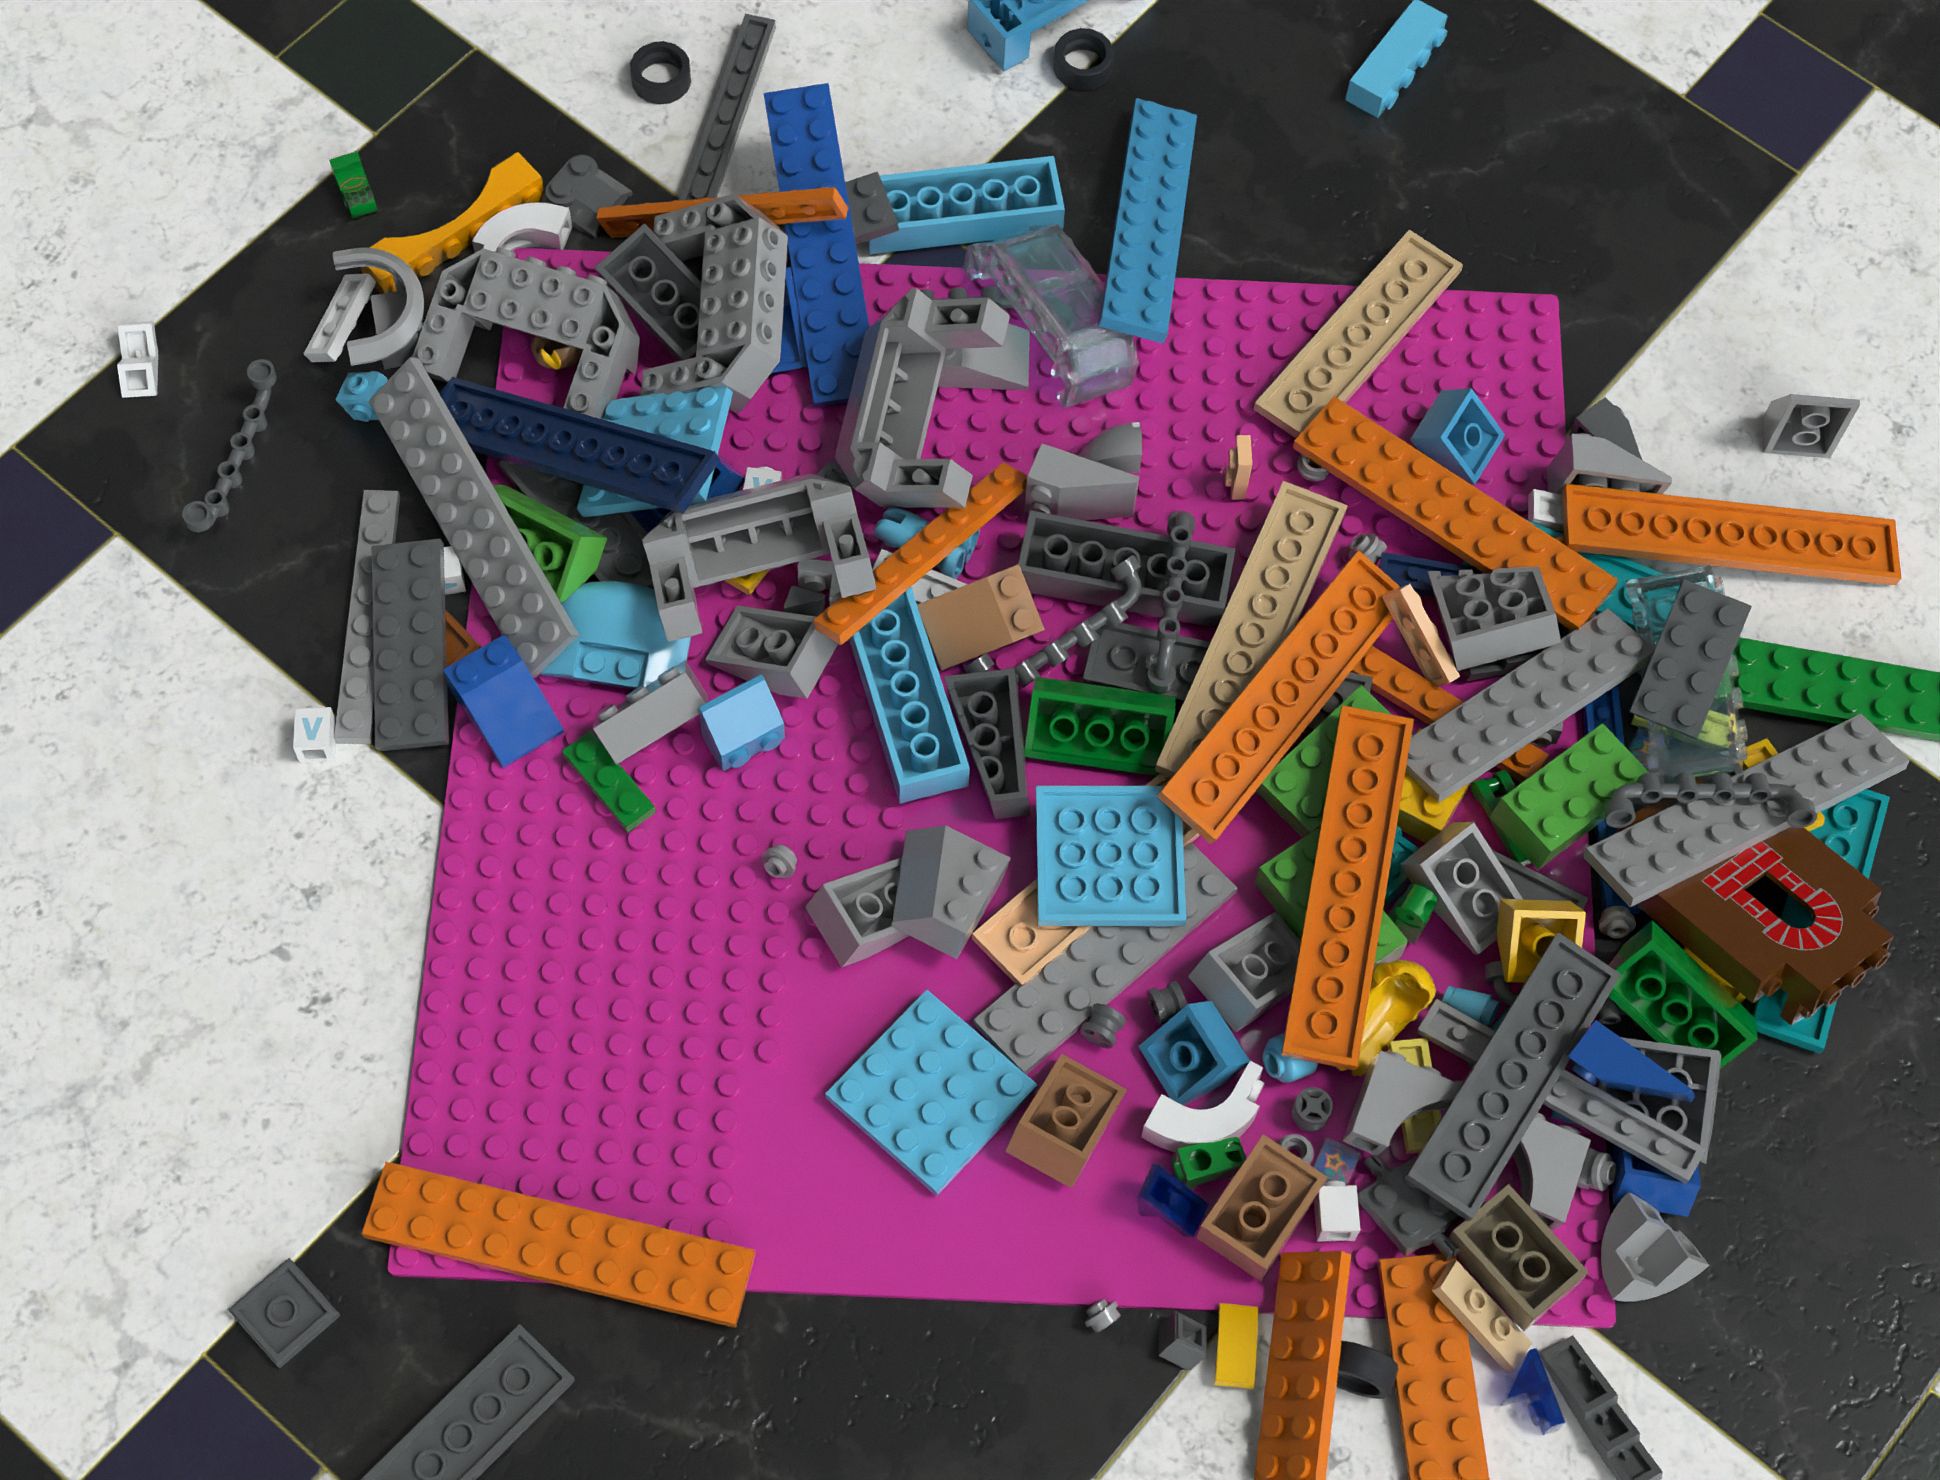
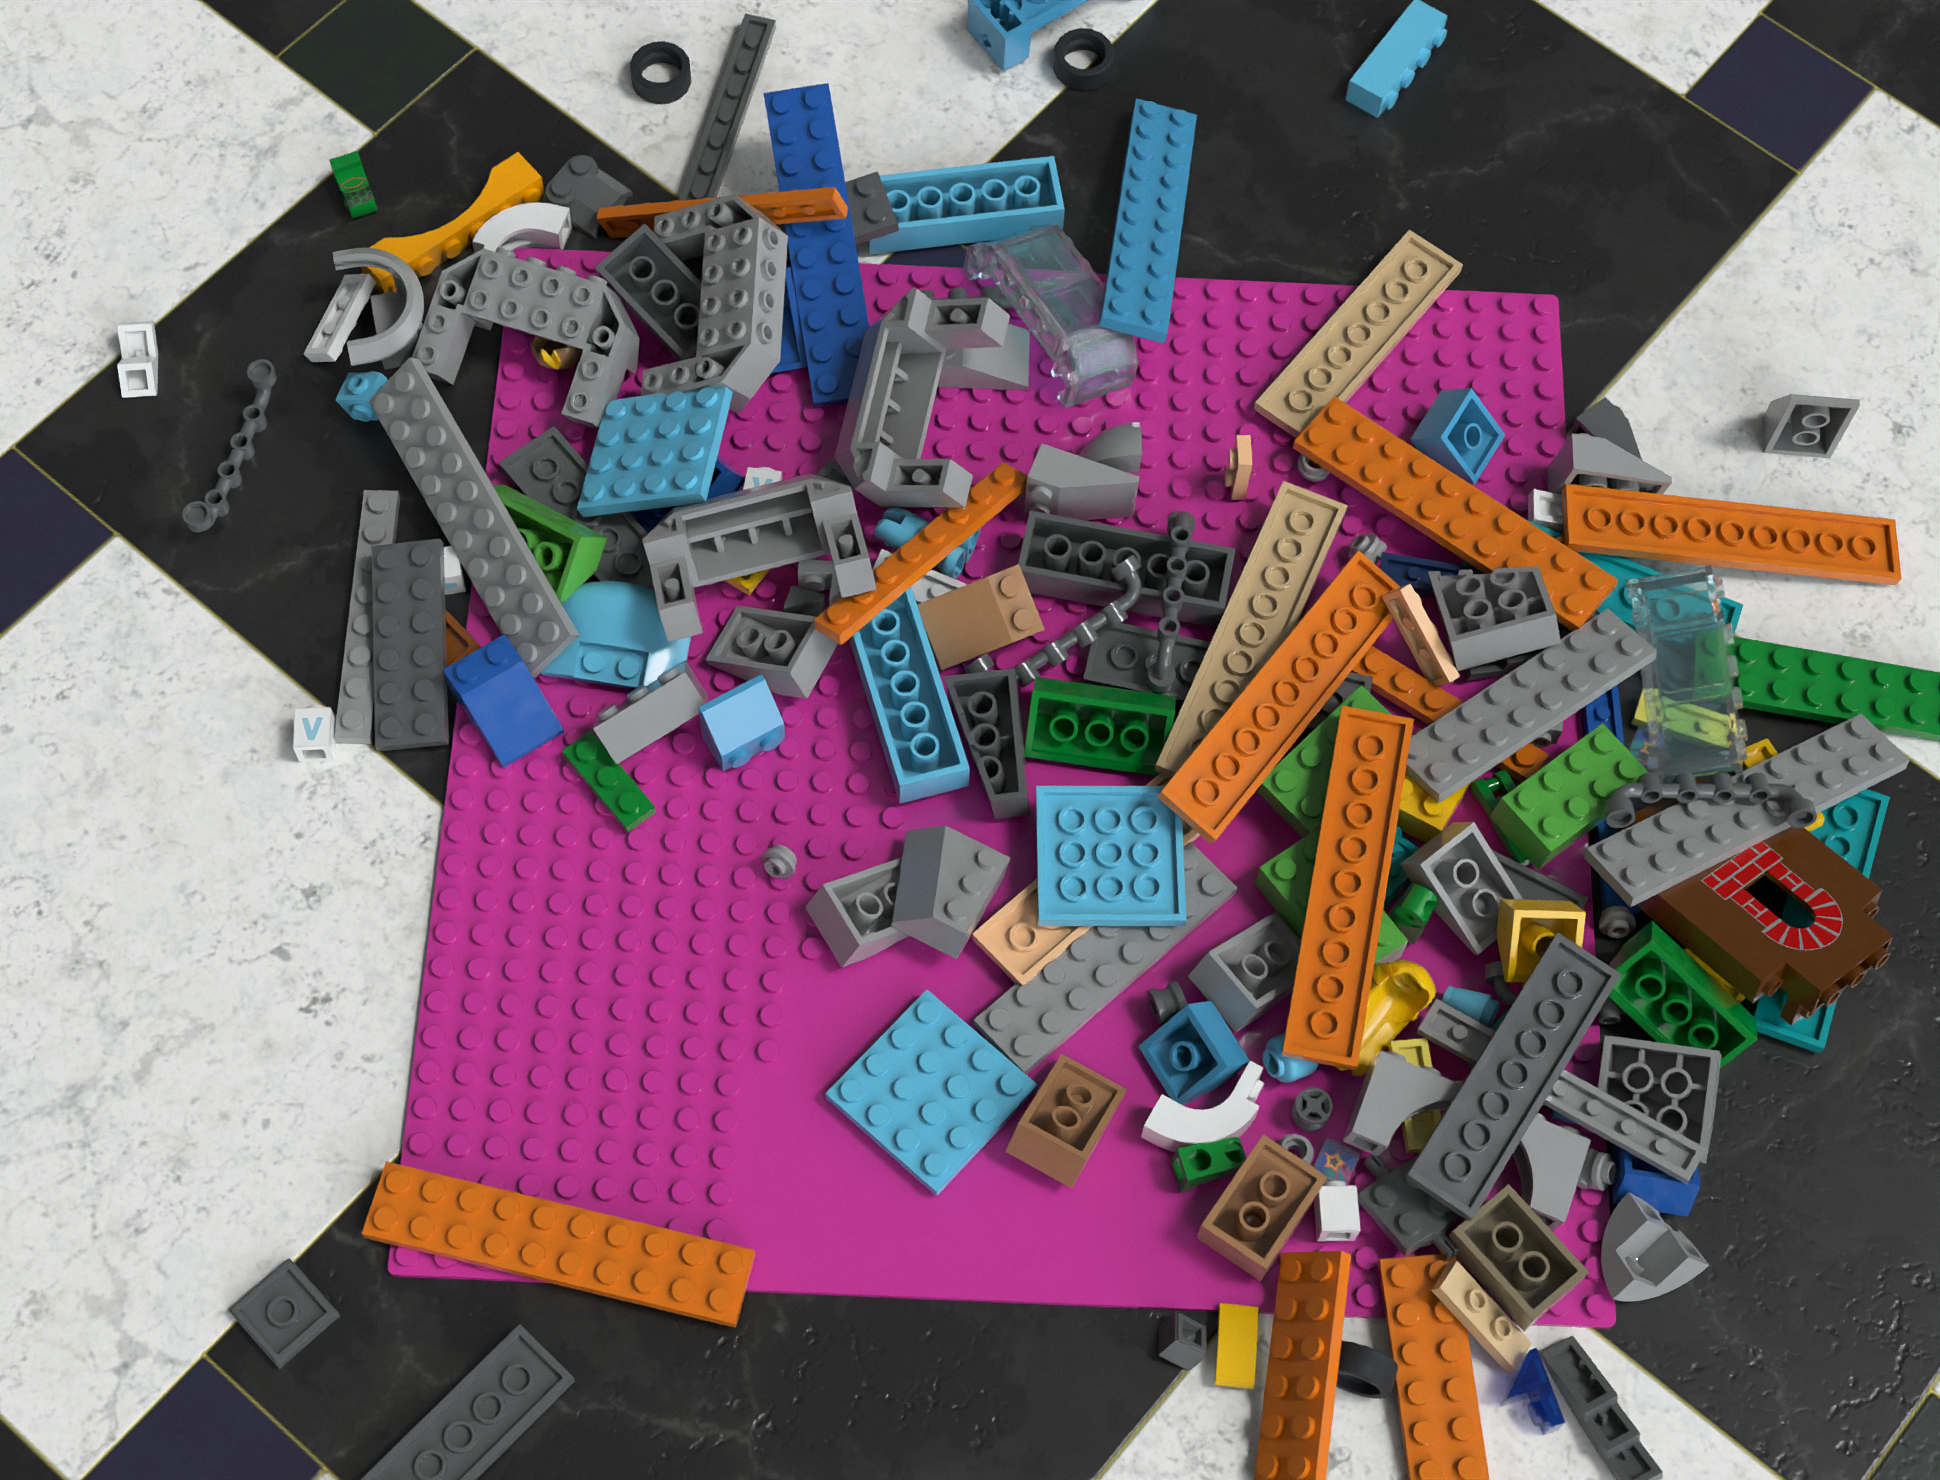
(579, 446): dark blue plate -> none
(1101, 1315): light grey plate -> none
(1103, 1026): dark grey wheel -> none
(1171, 1201): clear blue slope -> none
(1618, 1065): blue slope -> none
(1690, 659): dark grey plate -> none

